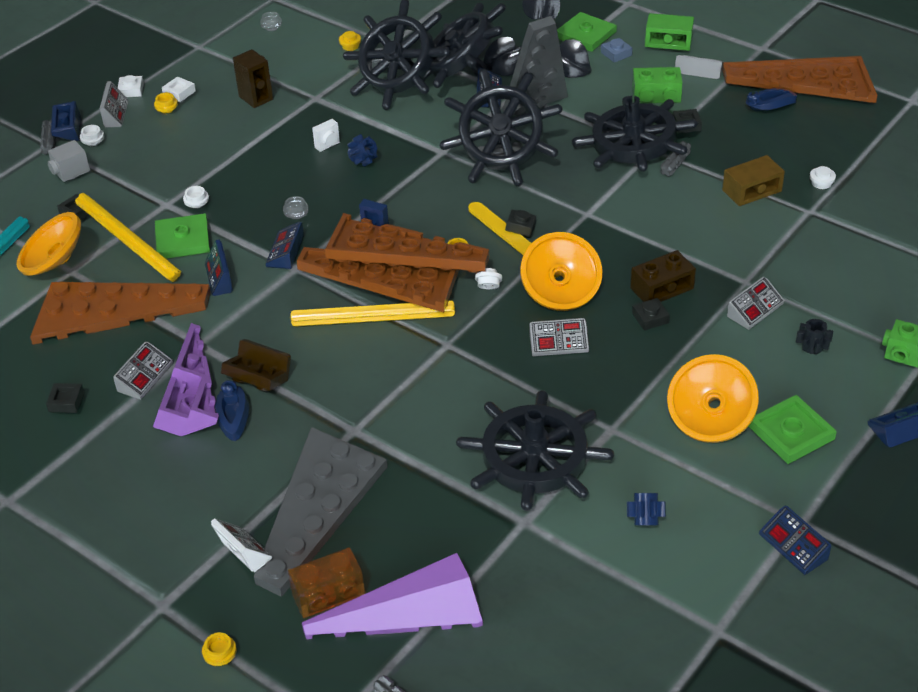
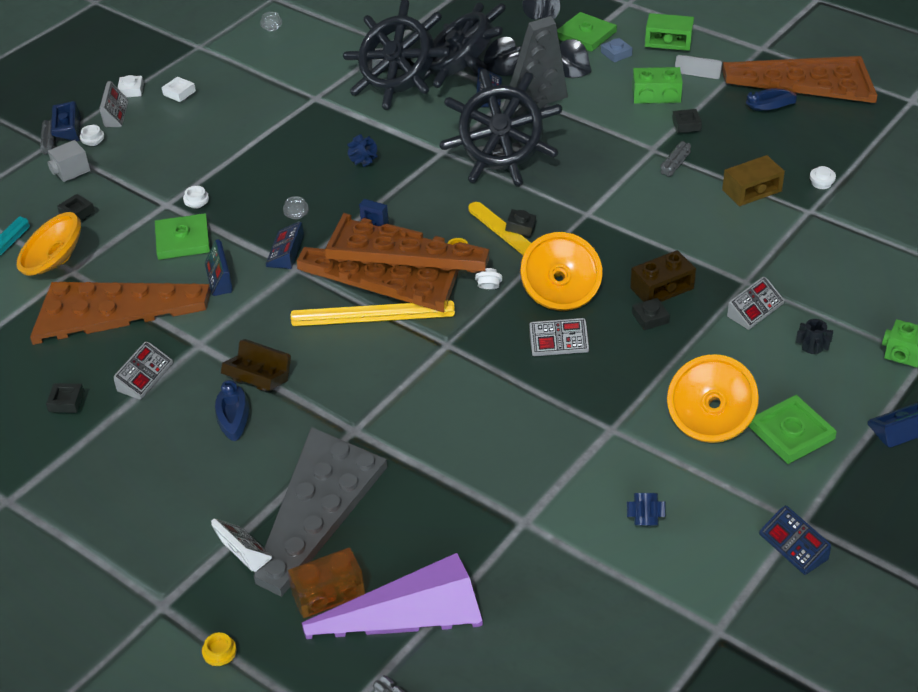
(128, 237): yellow axle -> none
(165, 102): yellow plate -> none
(188, 397): medium lavender wedge -> none
(253, 78): dark brown brick -> none
(326, 135): white plate -> none
(350, 40): yellow plate -> none
(534, 448): black piece -> none
(631, 130): black piece -> none

